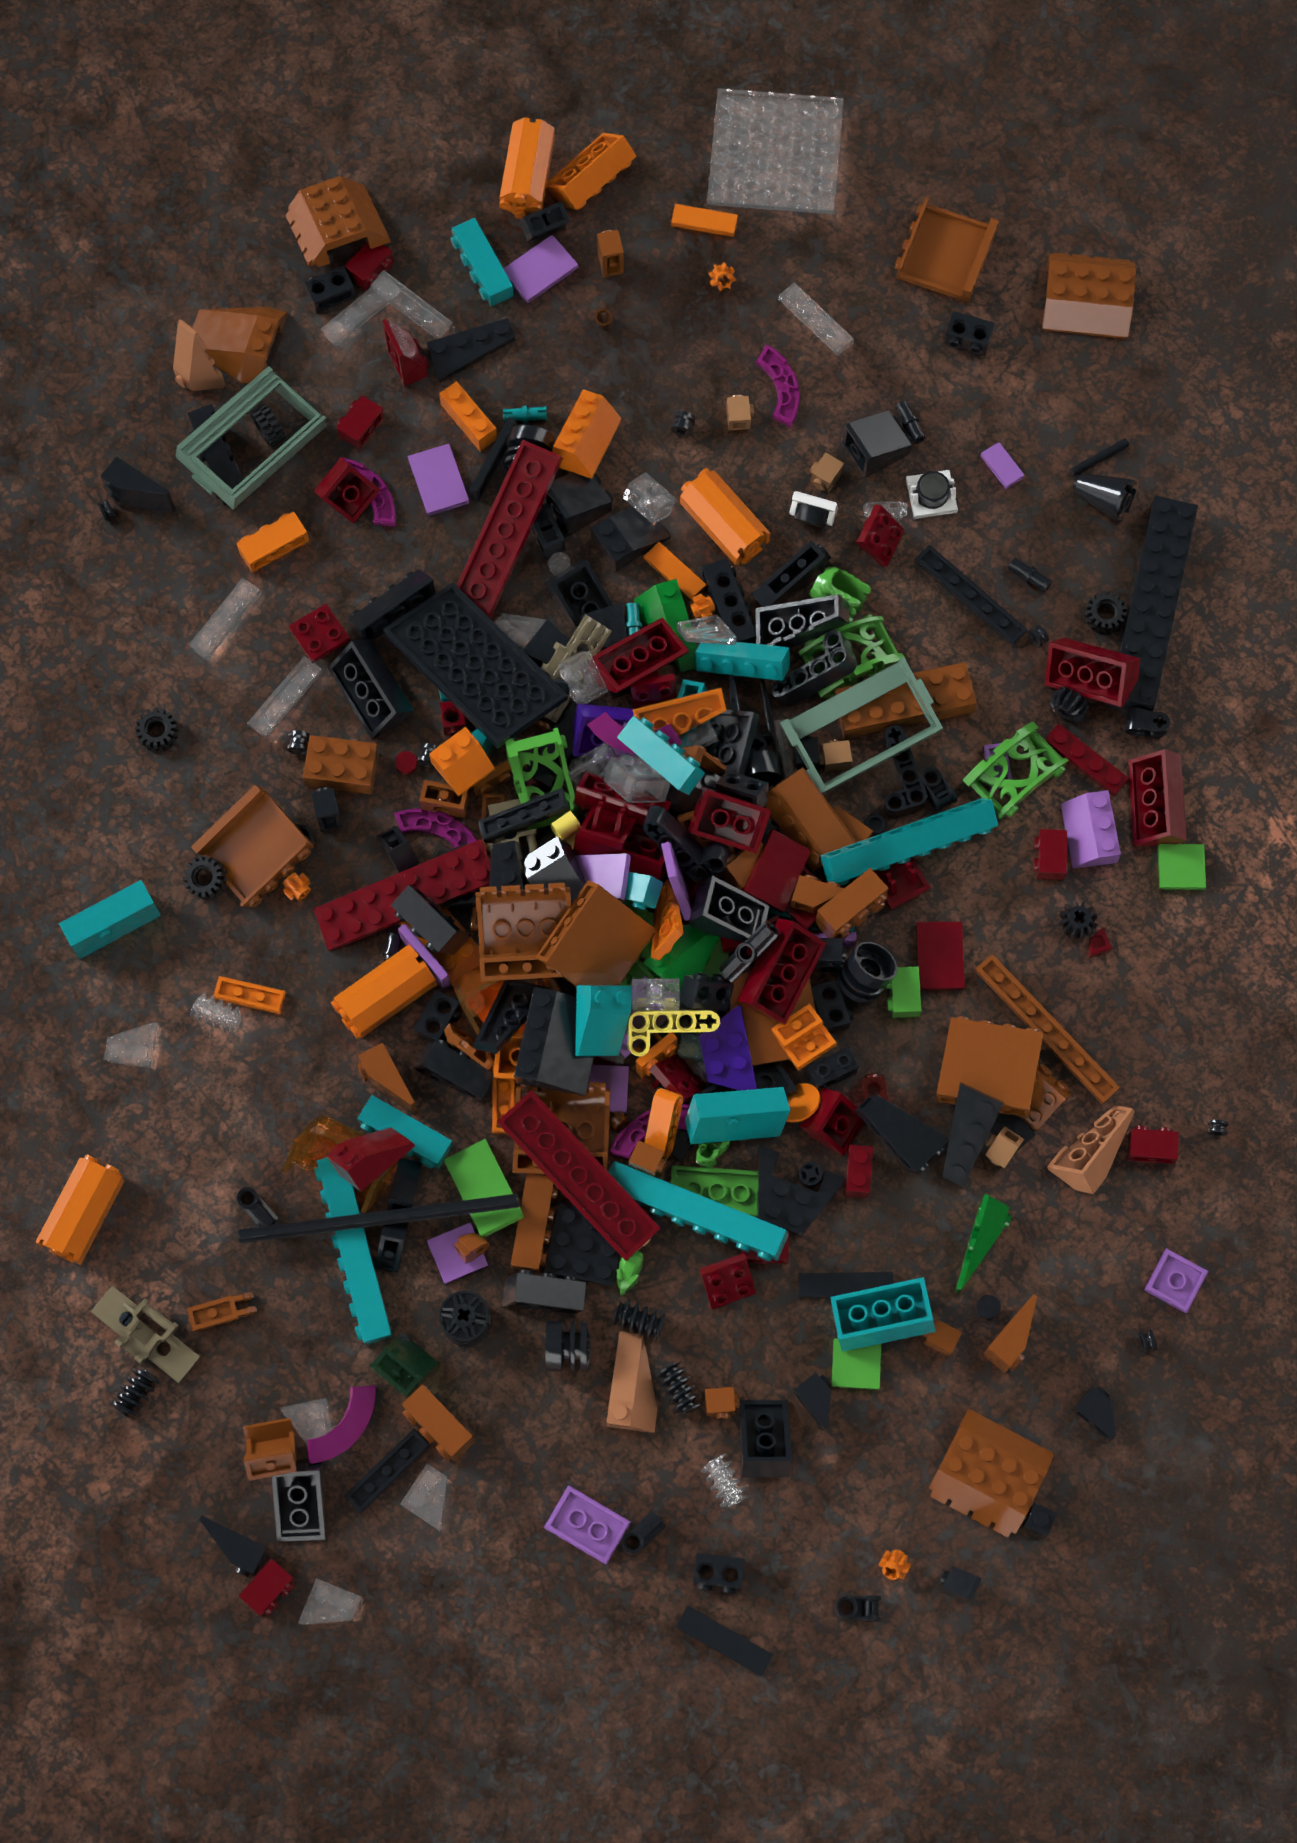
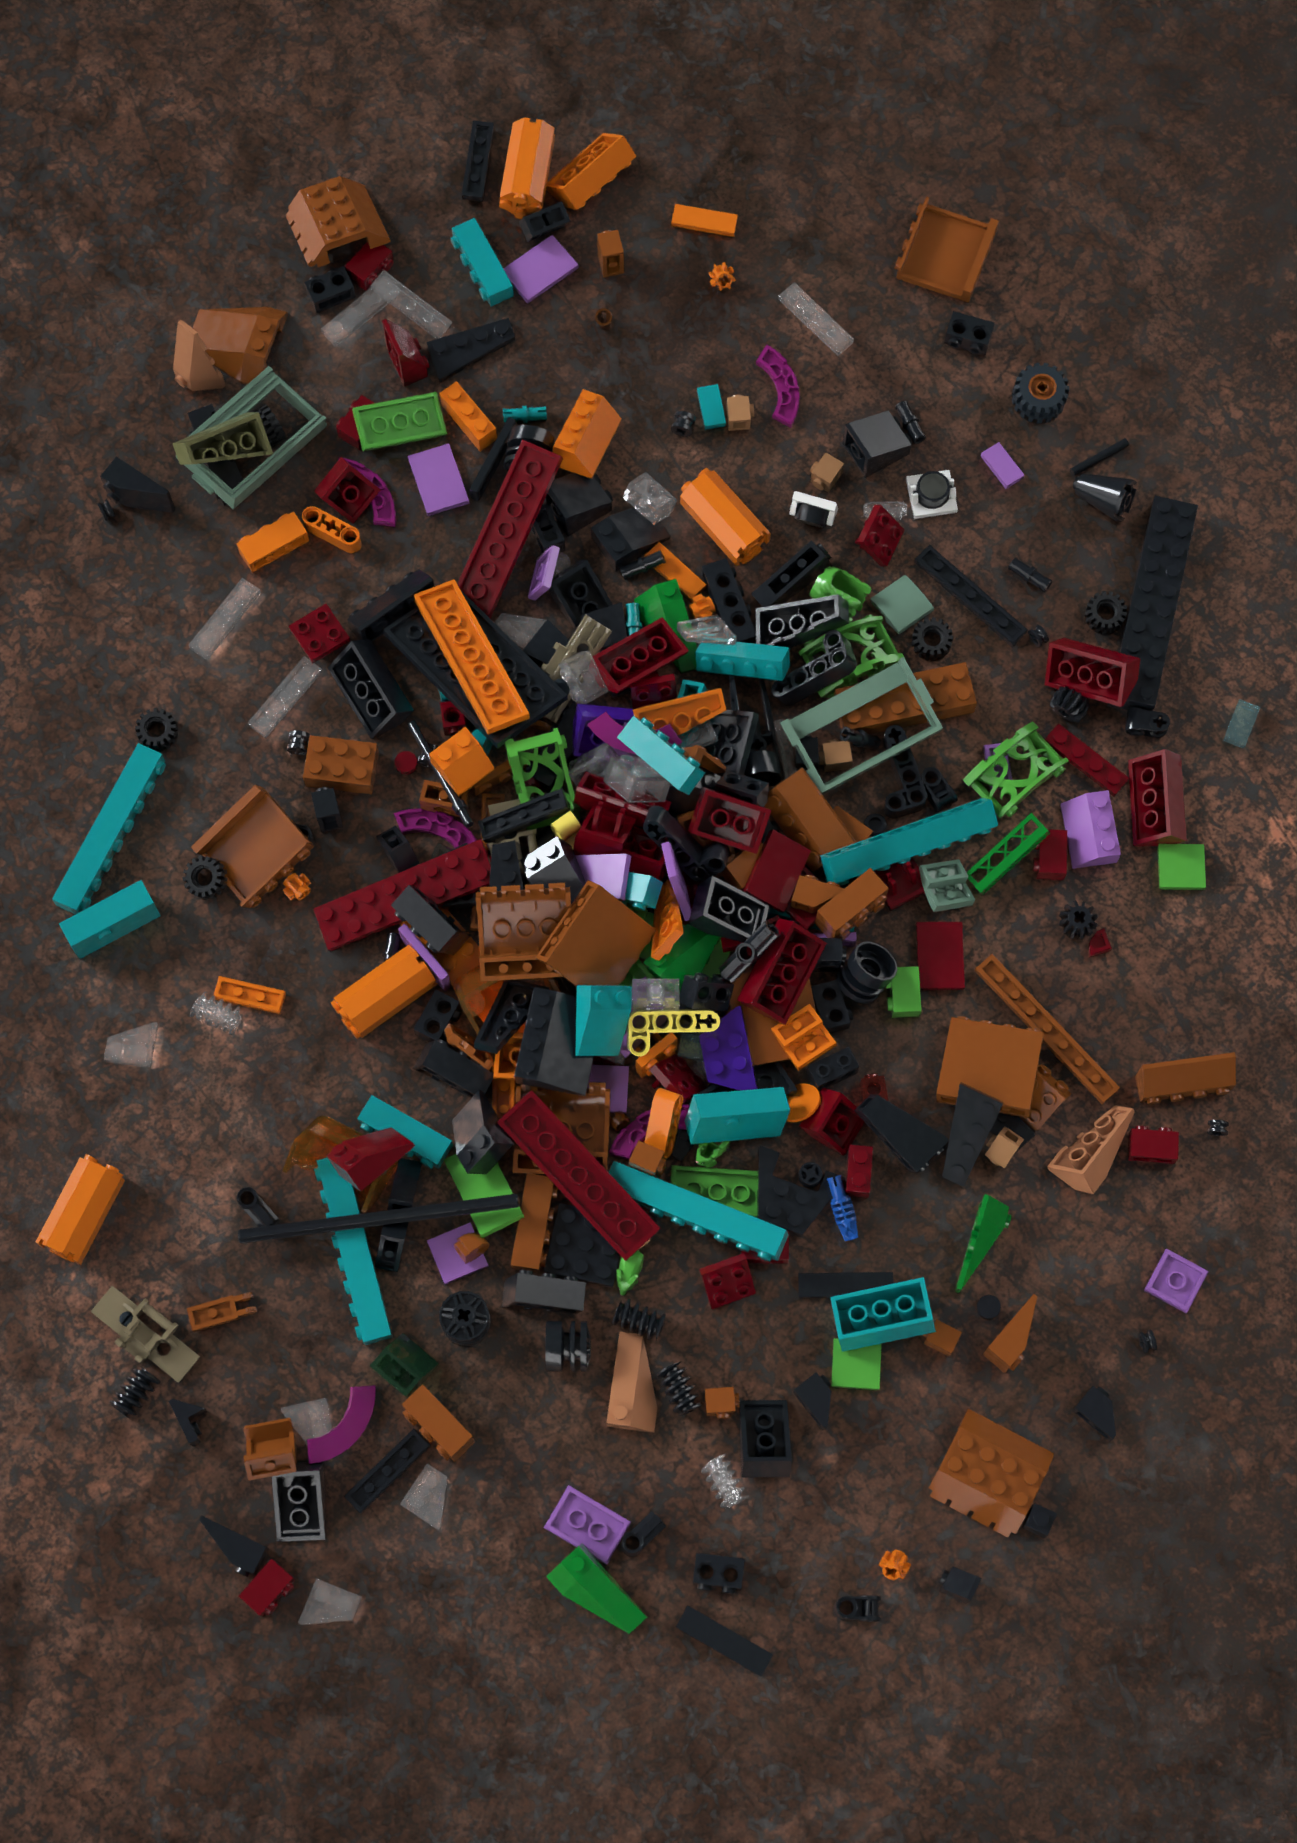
(109, 830): none -> teal brick
(185, 1414): none -> black slope
(229, 440): none -> olive wedge
(342, 528): none -> orange beam
(383, 1075): dark orange slope -> none
(399, 421): none -> bright green tile
(458, 805): none -> black bar
(471, 657): none -> orange plate
(477, 160): none -> black plate
(478, 1136): none -> black slope
(543, 573): none -> medium lavender tile
(592, 1587): none -> green wedge
(642, 564): none -> black pin
(711, 406): none -> teal tile
(775, 151): clear plate -> none
(843, 1209): none -> blue hinge
(860, 738): none -> black pin
(902, 604): none -> sand green slope
(935, 627): none -> black tyre
(946, 885): none -> sand green slope
(1012, 859): none -> green fence
(1040, 392): none -> black wheel
(1089, 295): dark orange slope -> none
(1186, 1078): none -> dark orange slope
(1241, 723): none -> clear light blue tile

